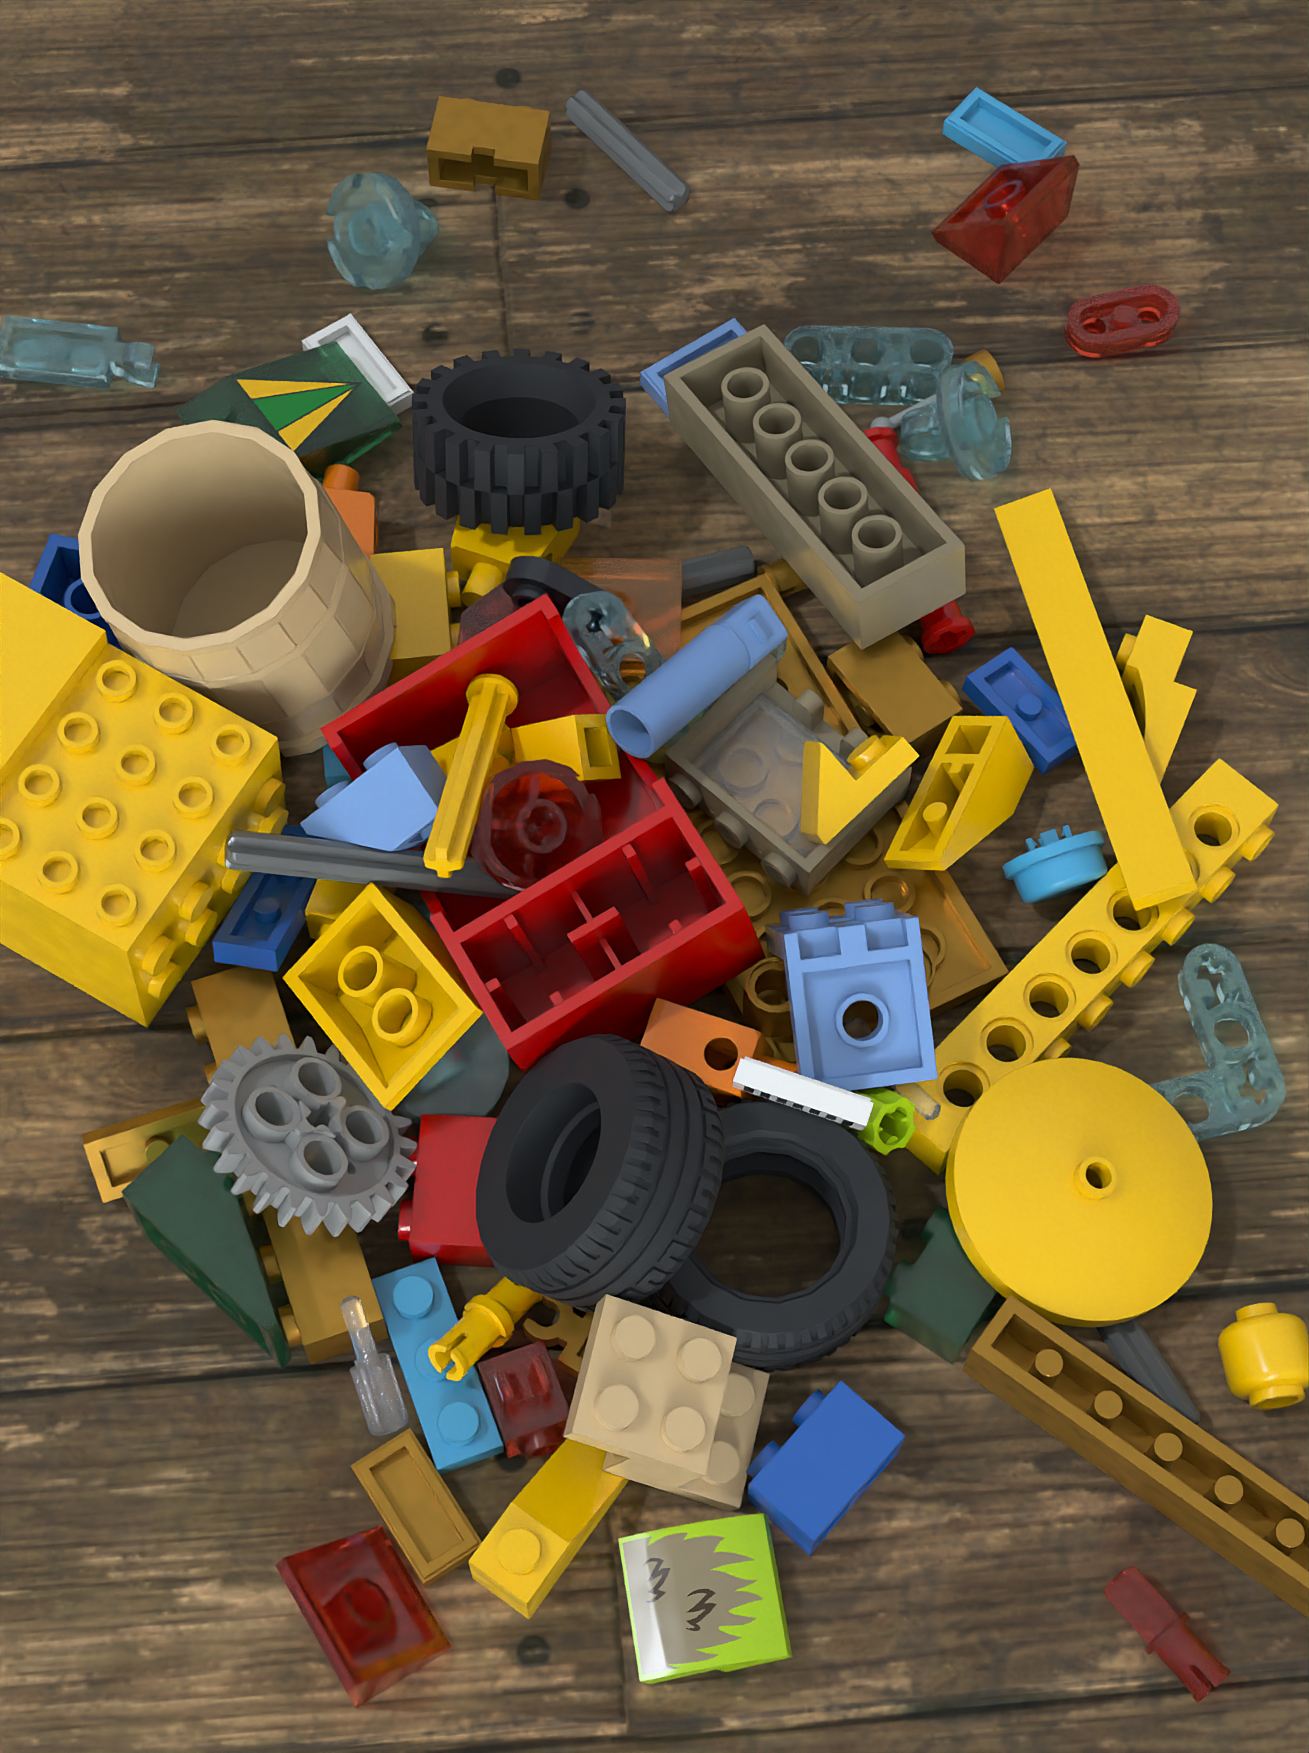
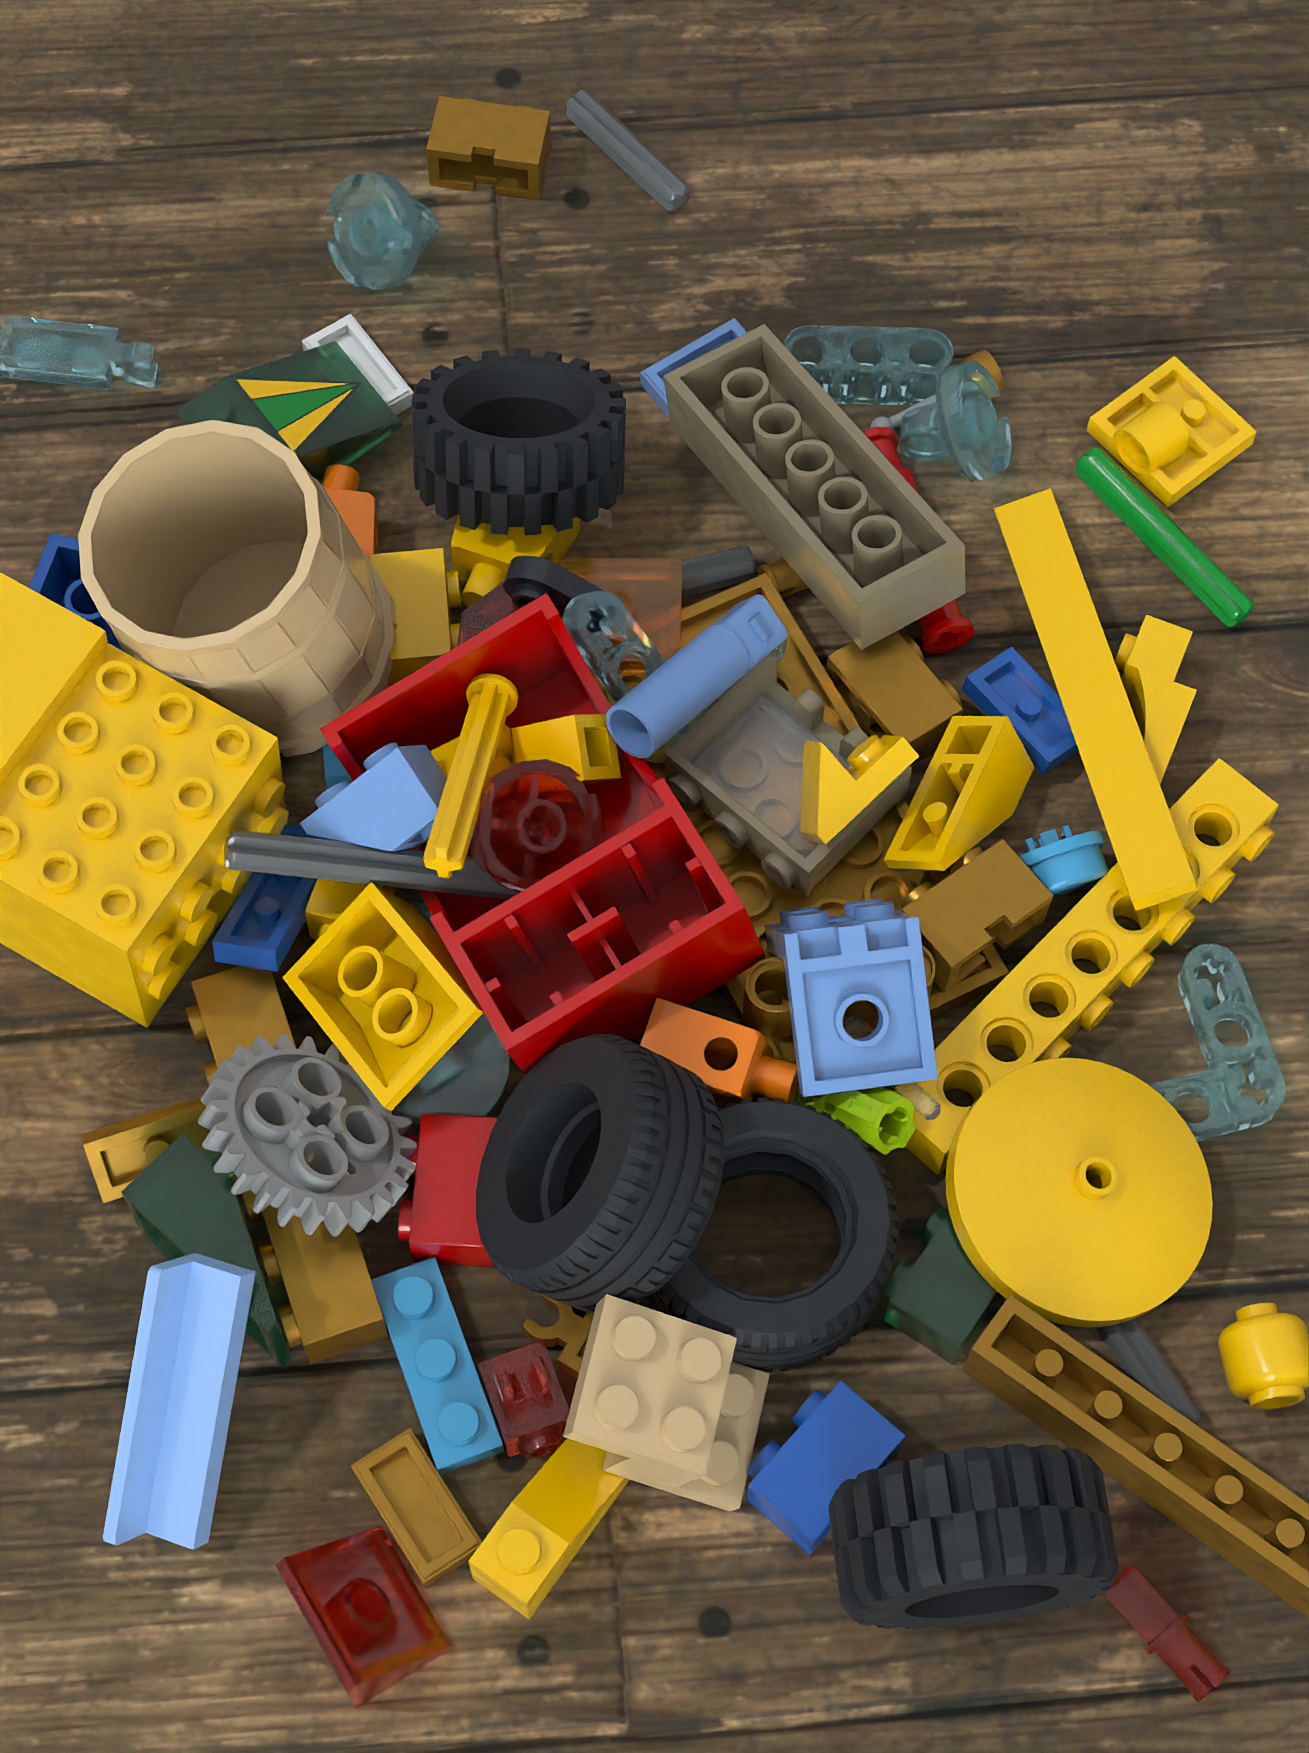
(179, 1401): none -> light blue panel
(373, 1375): clear axle -> none
(484, 1325): yellow pin -> none
(704, 1597): slope -> none
(803, 1093): white tile -> none
(972, 1537): none -> black tyre
(981, 902): none -> pearl gold brick
(999, 132): dark azure tile -> none
(1010, 214): clear red slope -> none
(1118, 322): clear red plate -> none
(1164, 537): none -> green axle
(1171, 431): none -> yellow plate

